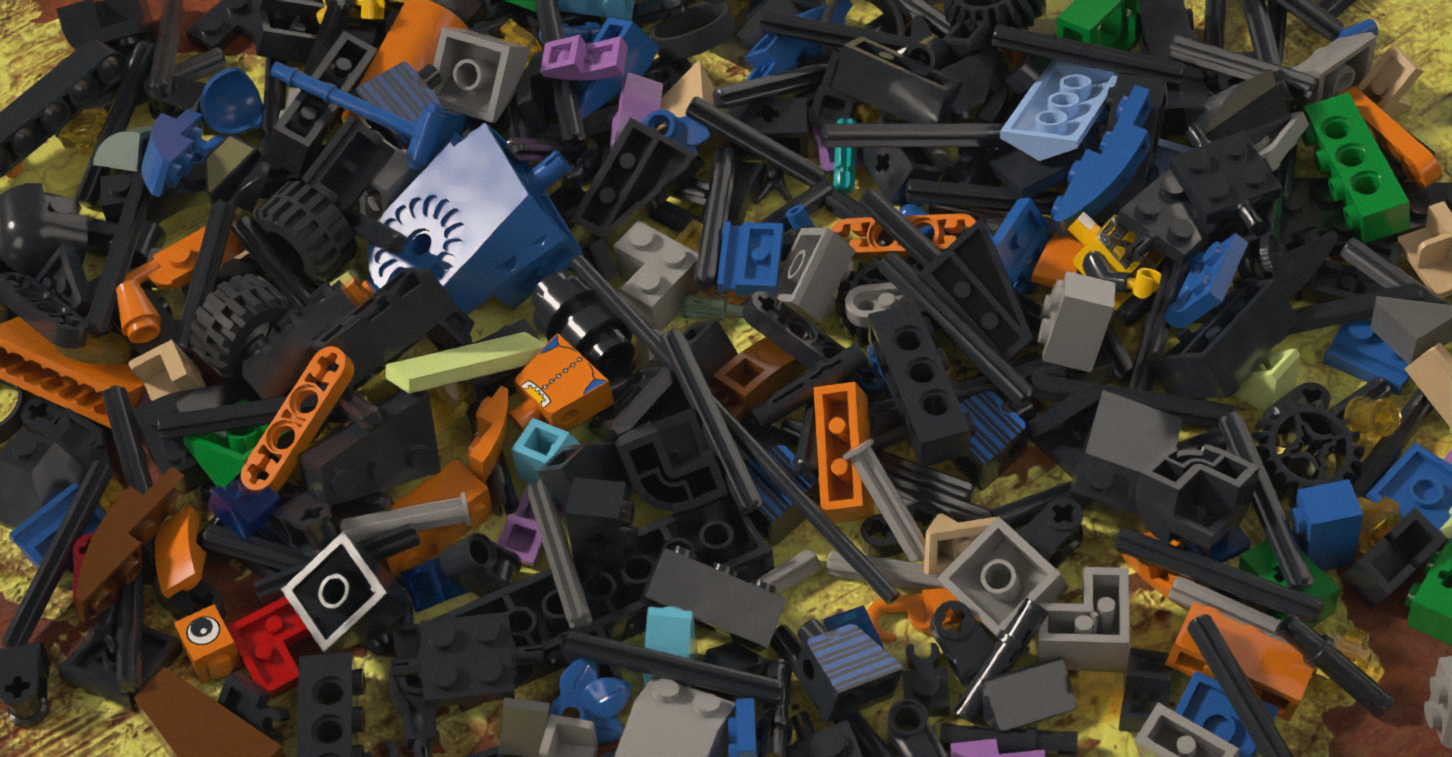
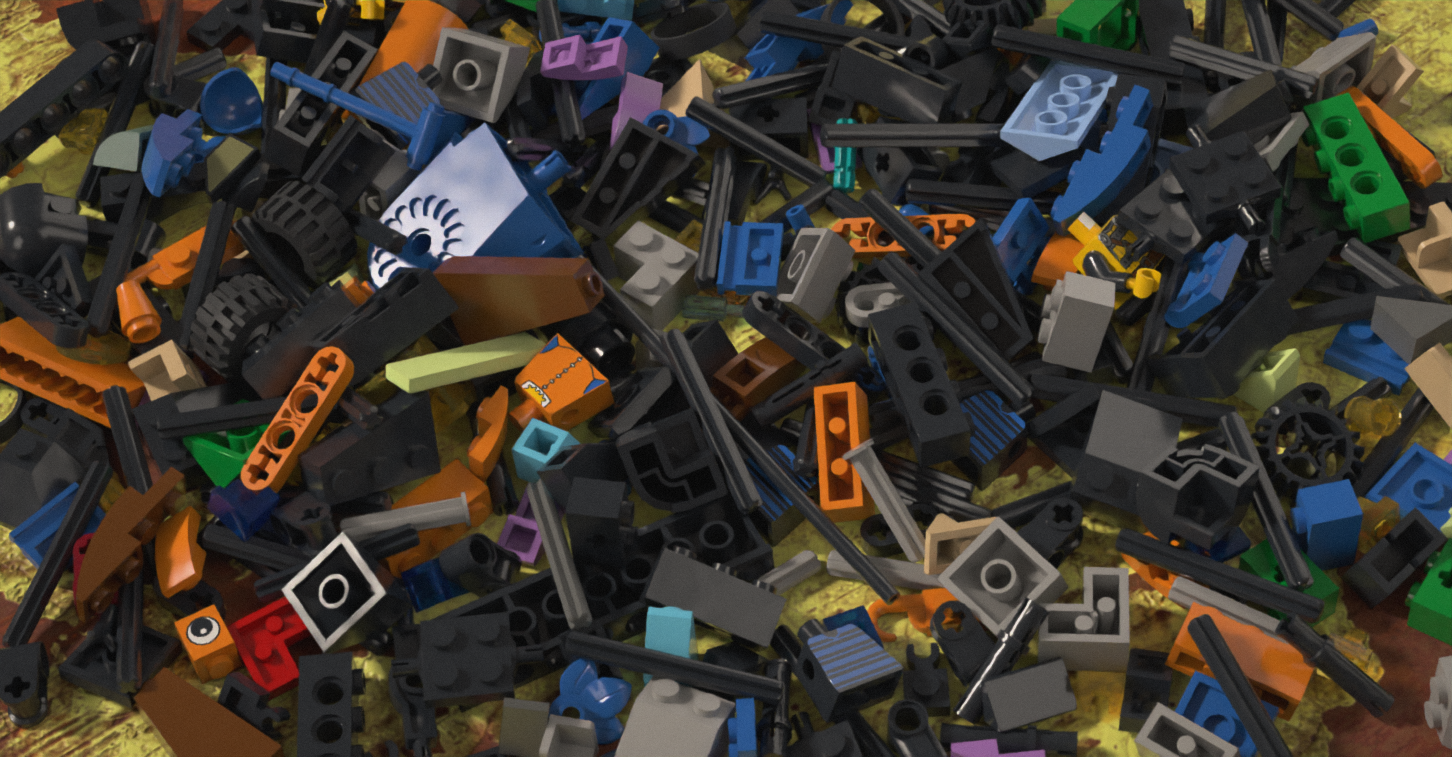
(516, 293): none -> reddish brown slope

